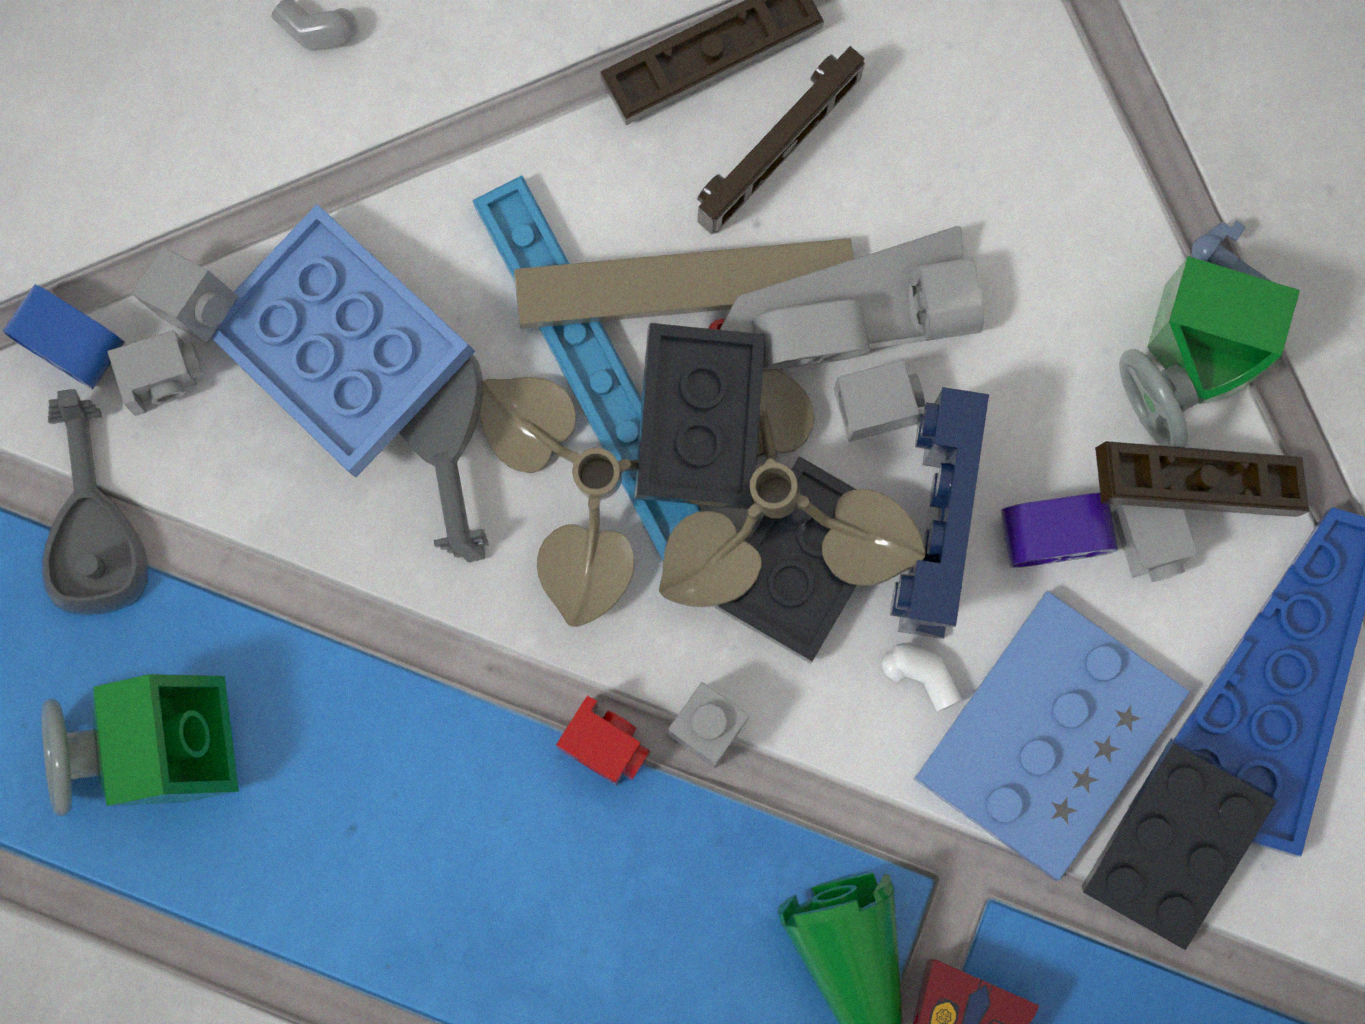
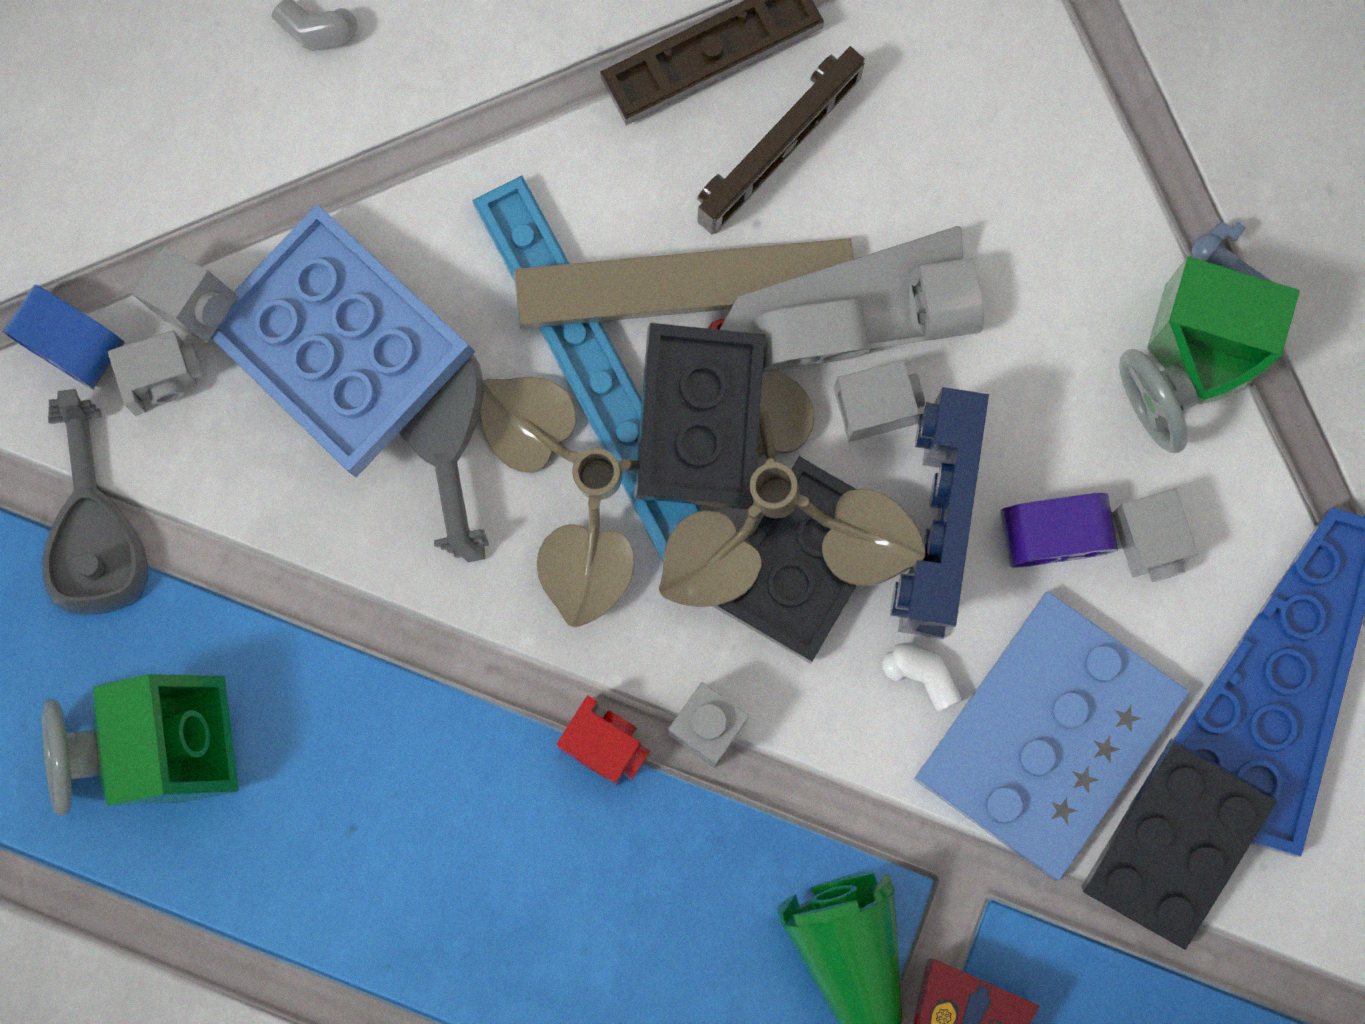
(1201, 479): dark brown plate -> none

